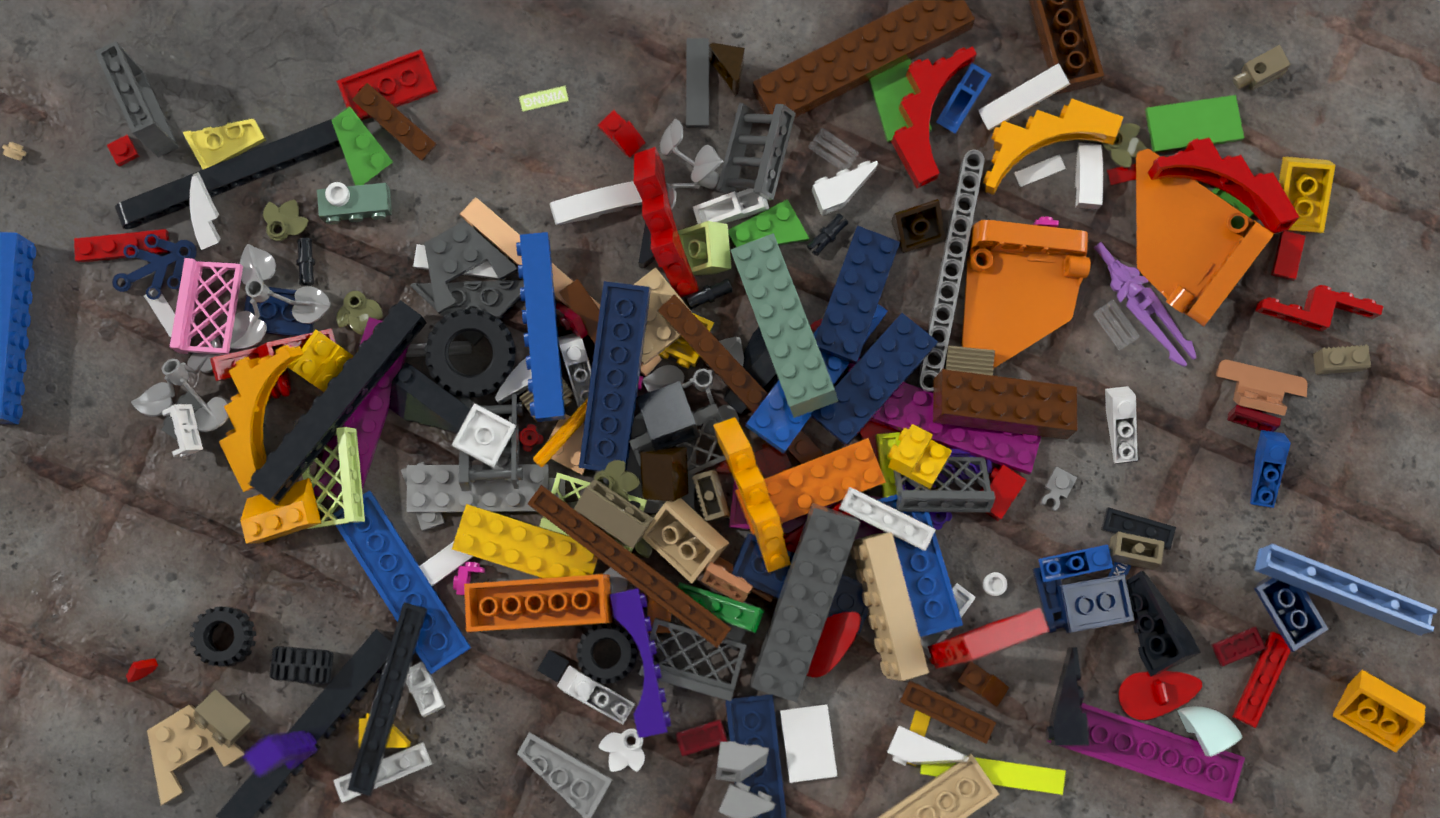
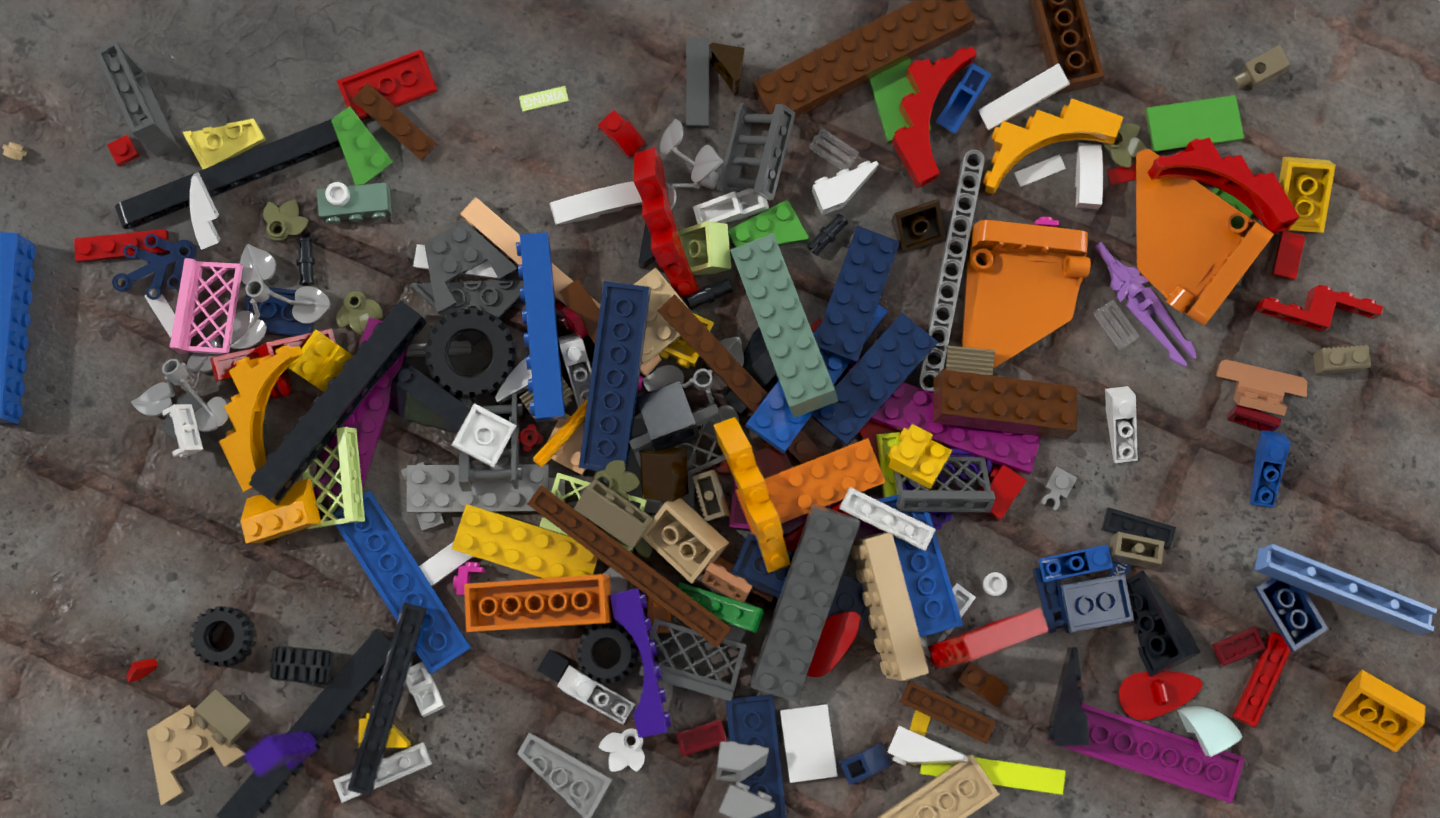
(864, 763): none -> dark blue slope

